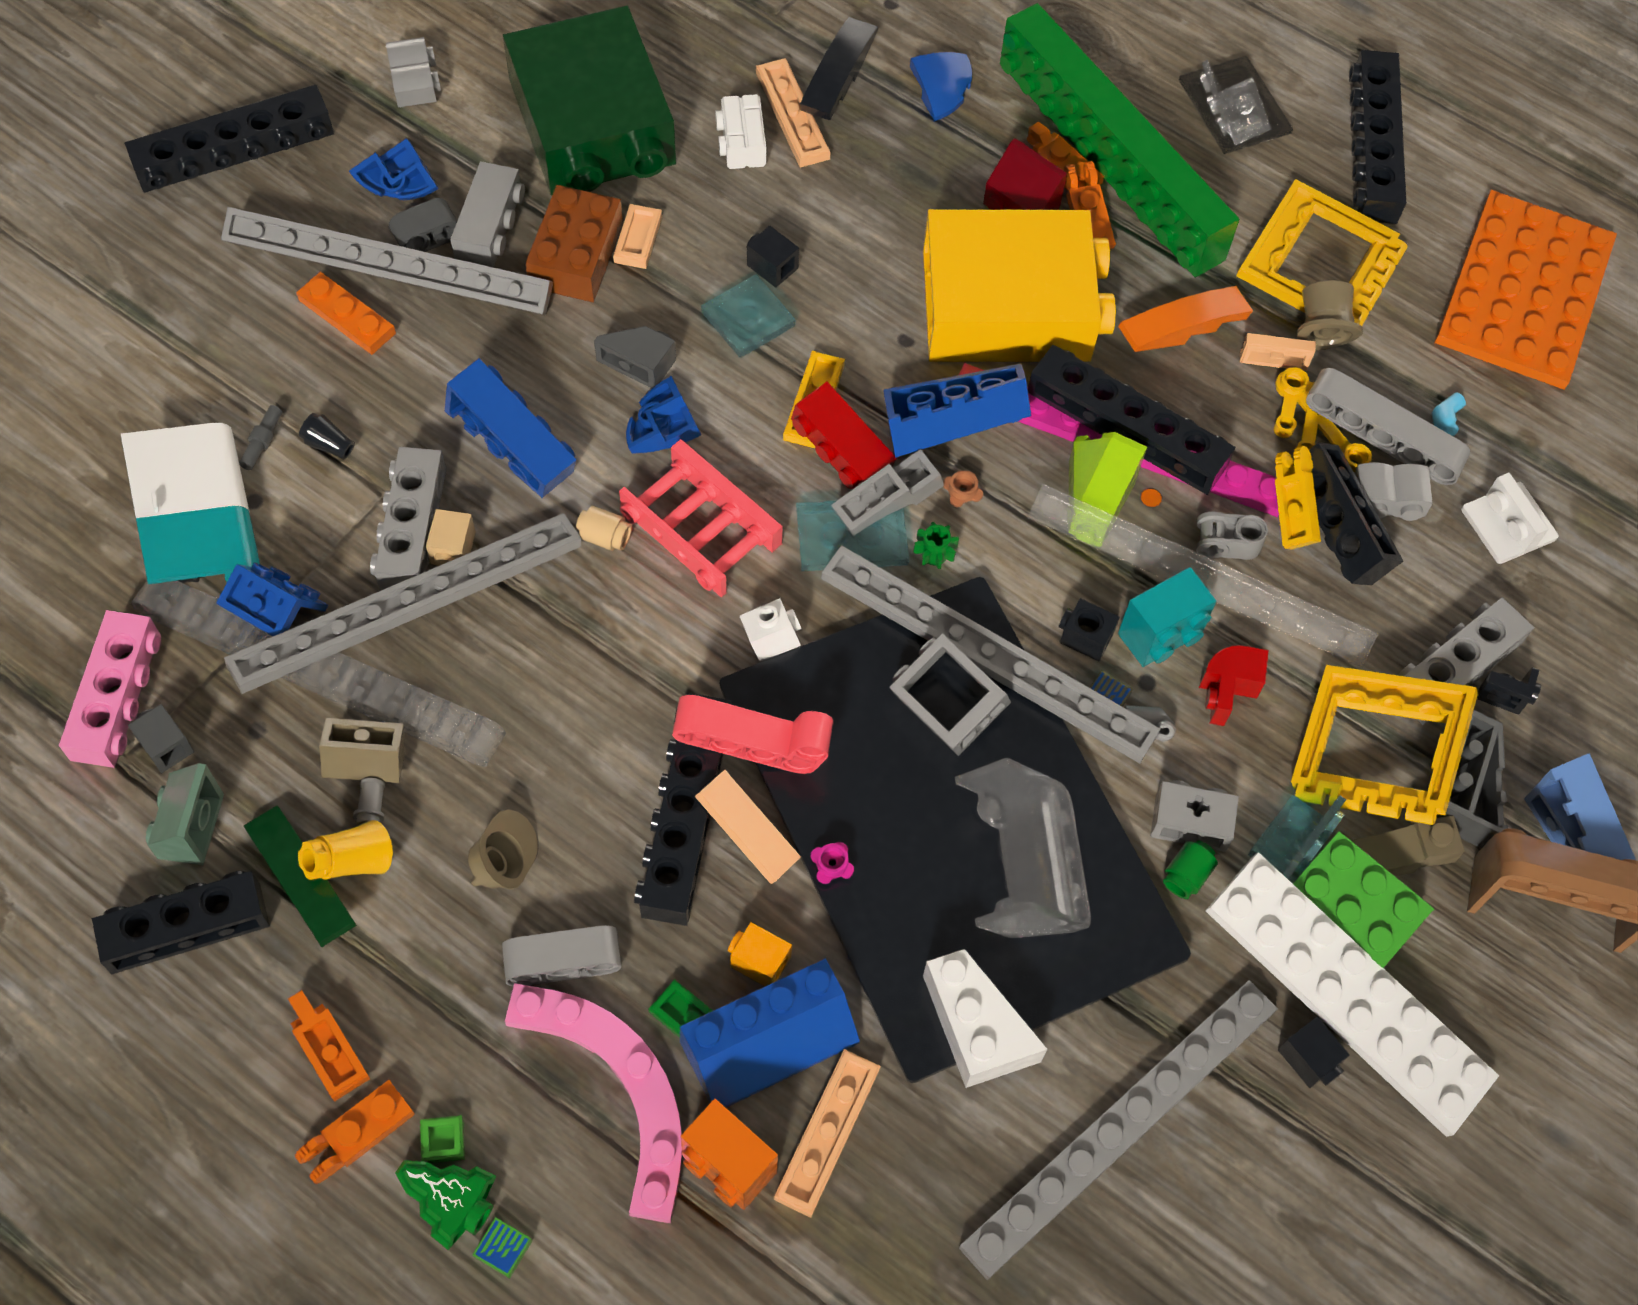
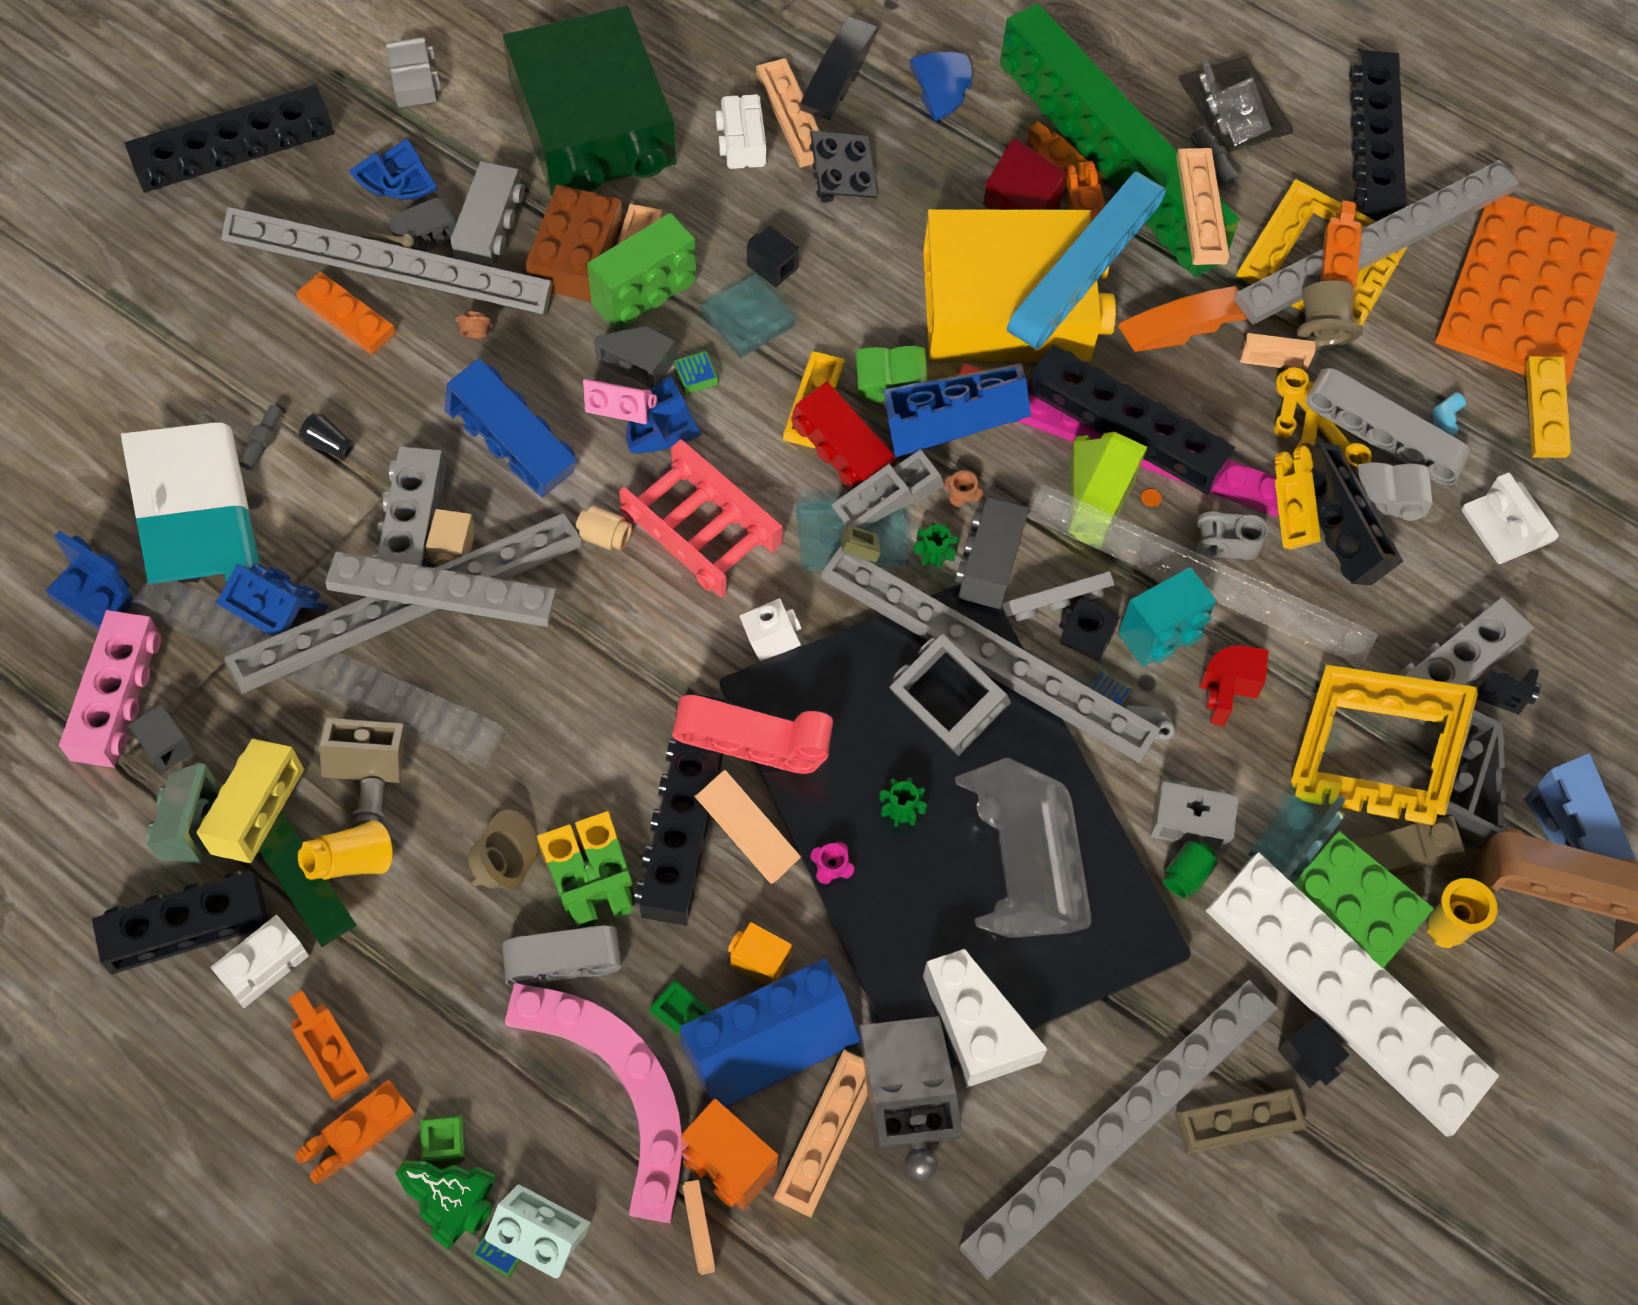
(89, 582): none -> blue bracket
(250, 800): none -> light yellow brick
(260, 961): none -> white brick
(406, 240): none -> dark tan hinge
(441, 589): none -> light grey plate
(473, 325): none -> nougat plate
(536, 1230): none -> light aqua bracket
(591, 882): none -> bright green hips
(617, 401): none -> bright pink hinge
(642, 271): none -> bright green brick
(695, 372): none -> tile
(698, 1227): none -> light nougat tile
(842, 165): none -> black hinge
(860, 543): none -> olive tile
(886, 369): none -> bright green brick
(899, 791): none -> green gear
(906, 1082): none -> flat silver slope
(991, 552): none -> dark grey brick
(1058, 597): none -> light grey plate
(1086, 260): none -> dark azure beam
(1202, 206): none -> light nougat tile
(1224, 169): none -> dark grey pin
(1240, 1120): none -> dark tan tile
(1342, 246): none -> orange hinge
(1382, 238): none -> light grey plate
(1463, 910): none -> yellow plant
(1548, 407): none -> yellow plate

